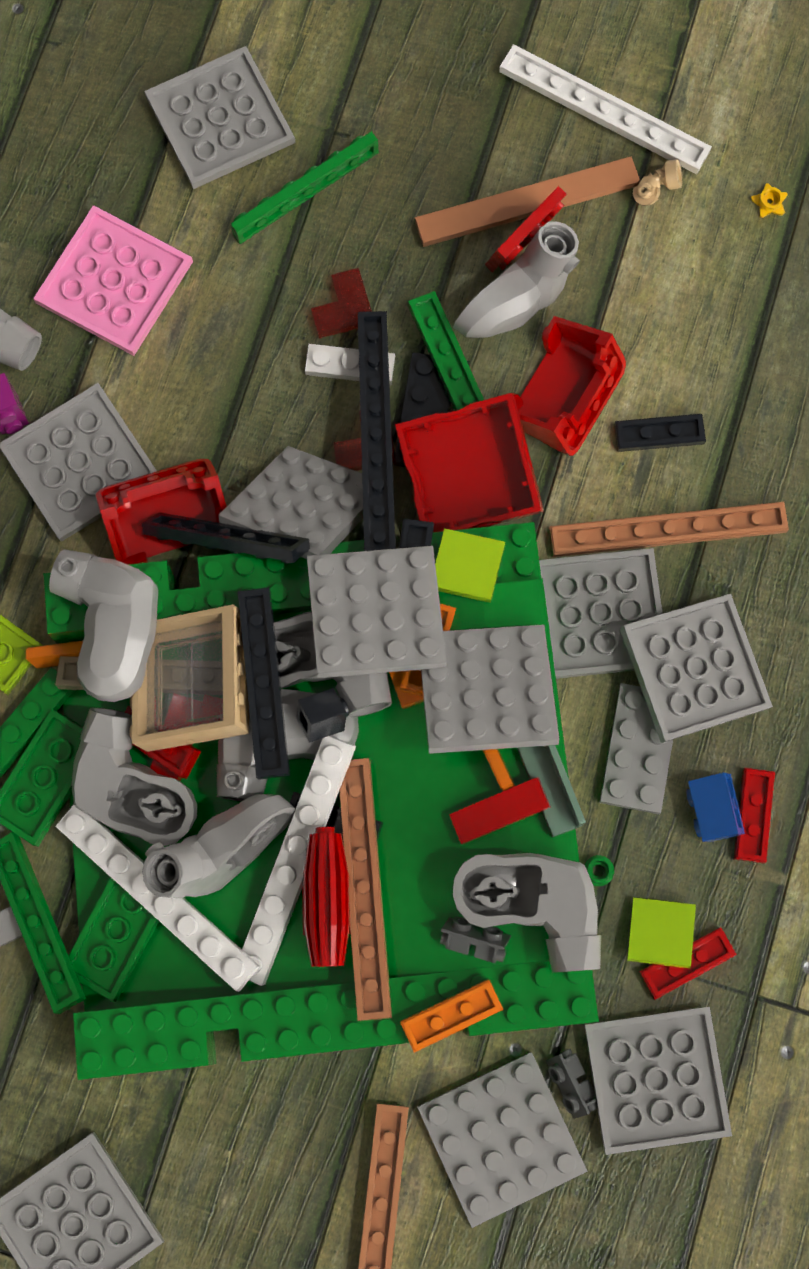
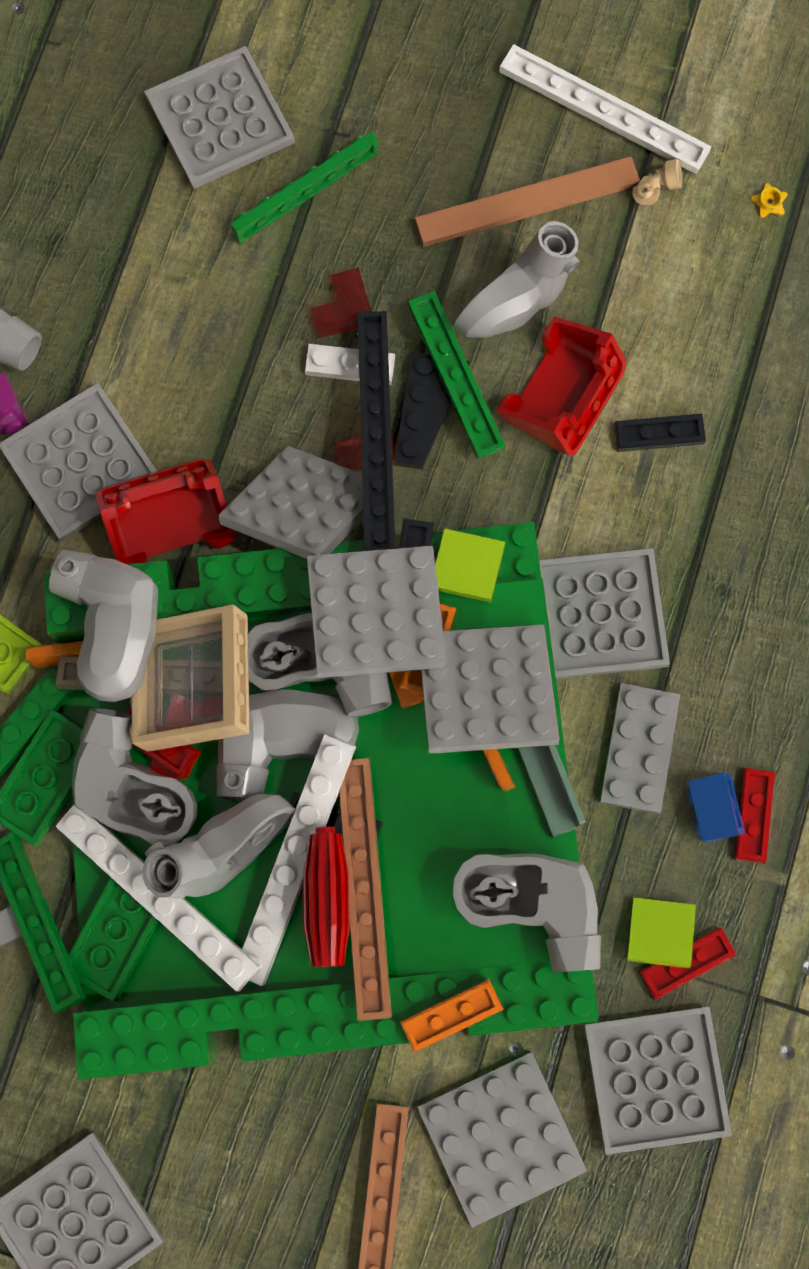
(113, 280): bright pink plate -> none
(227, 537): black plate -> none
(263, 684): black plate -> none
(322, 715): black brick -> none
(470, 465): red tile -> none
(489, 941): dark grey hinge -> none
(500, 810): red tile -> none
(526, 231): red plate -> none
(577, 1098): dark grey hinge -> none
(608, 868): green plate -> none
(668, 529): nougat tile -> none
(695, 667): light grey plate -> none

